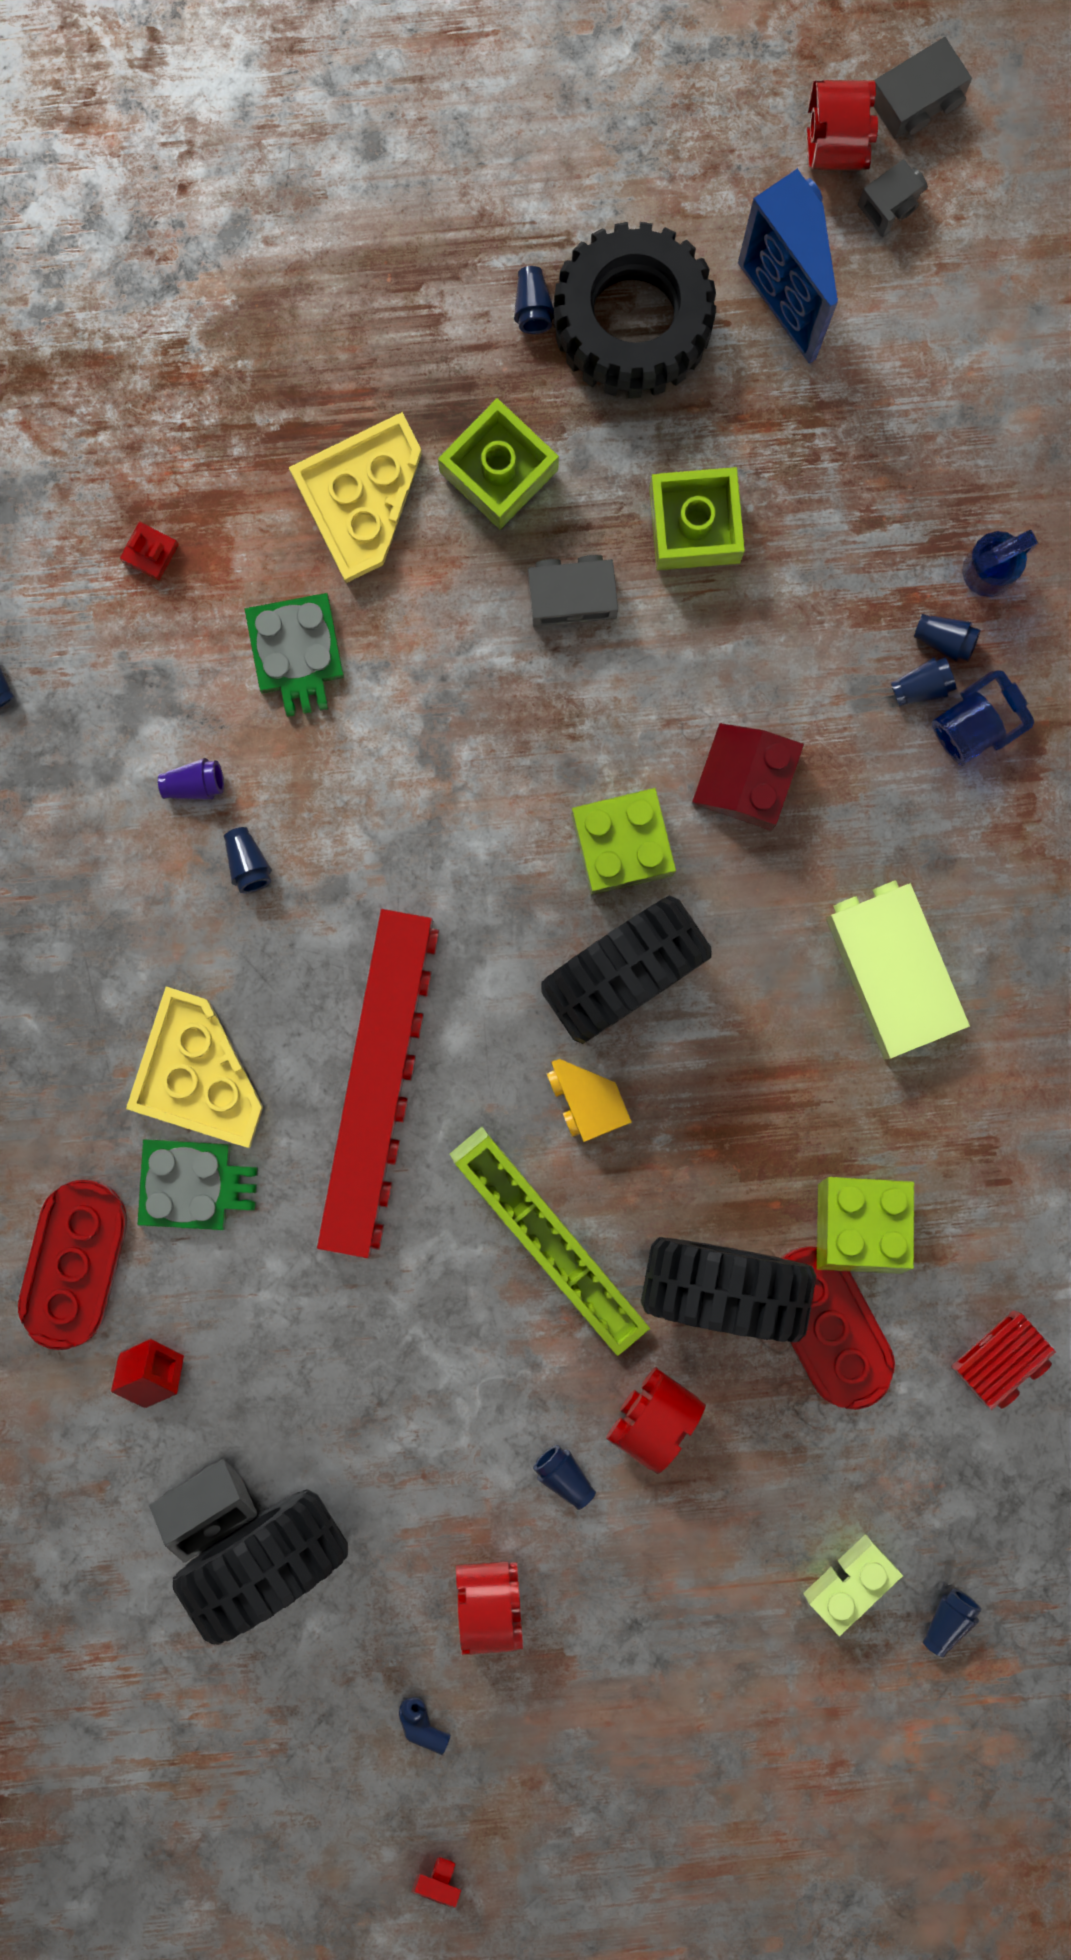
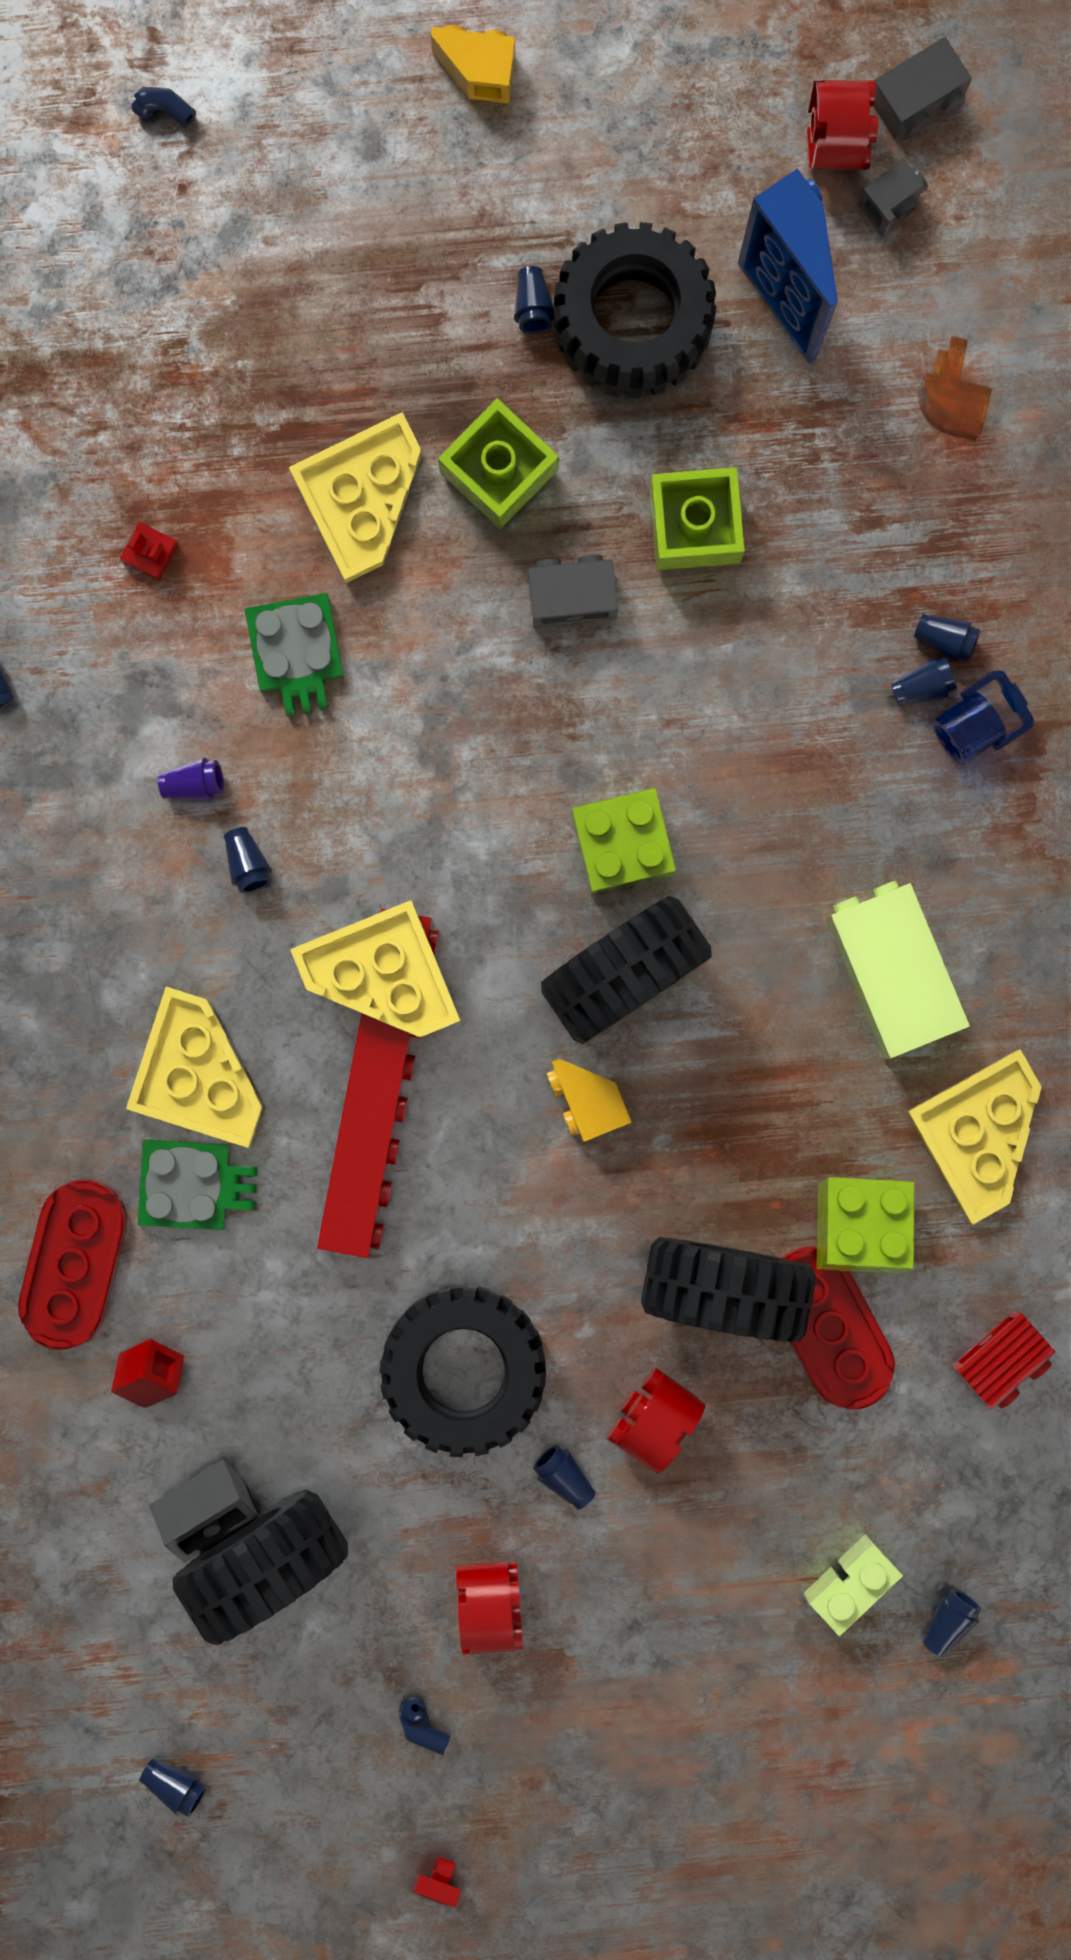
(164, 99): none -> dark blue arm
(173, 1786): none -> dark blue cone
(381, 971): none -> light yellow plate
(453, 1429): none -> black tyre
(476, 61): none -> yellow slope
(549, 1240): lime slope -> none
(748, 774): dark red slope -> none
(952, 404): none -> clear orange brick
(980, 1133): none -> light yellow plate
(997, 562): clear blue piece -> none

